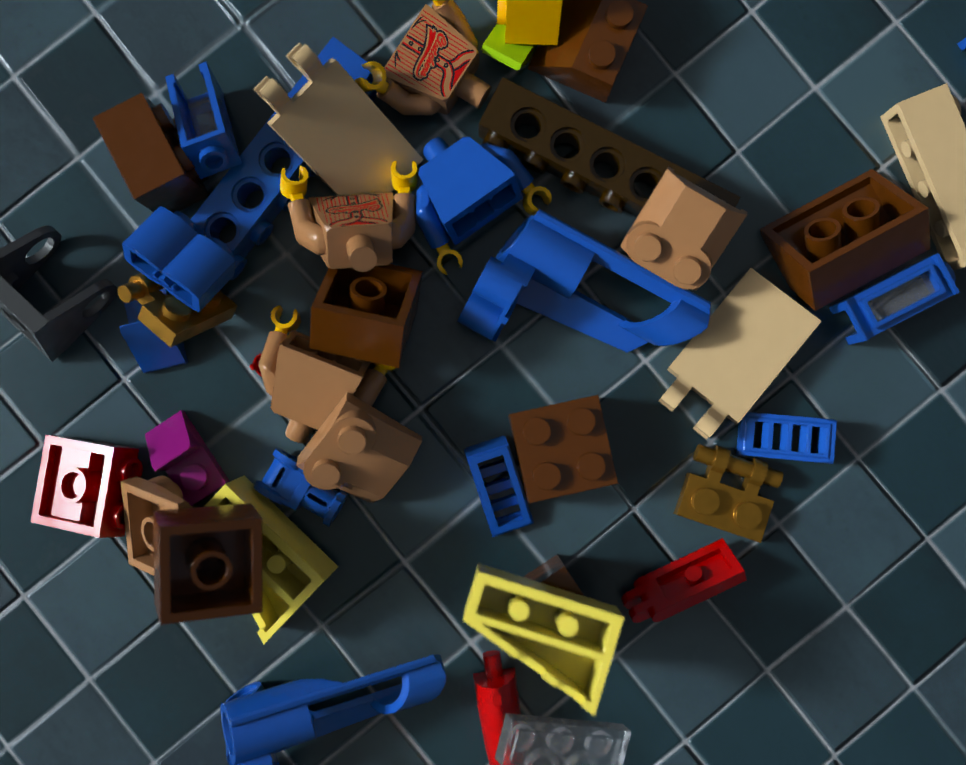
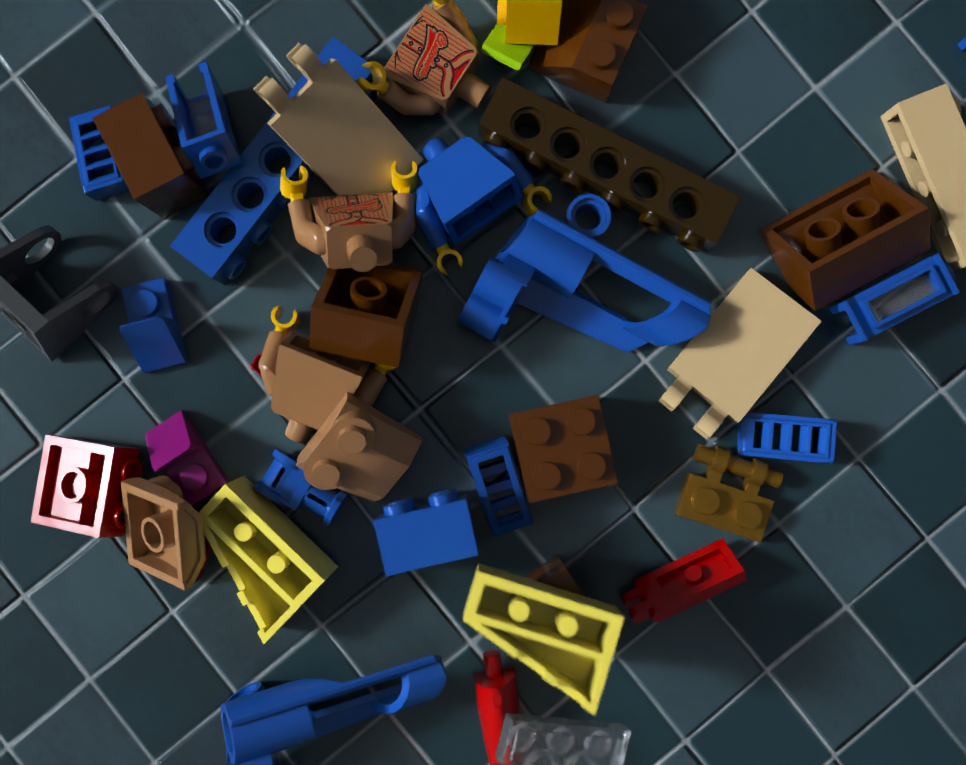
(93, 185): none -> blue slope
(170, 317): pearl gold plate -> none
(180, 258): blue brick -> none
(207, 562): reddish brown brick -> none
(426, 532): none -> blue brick
(594, 205): none -> blue piece
(681, 231): medium nougat slope -> none

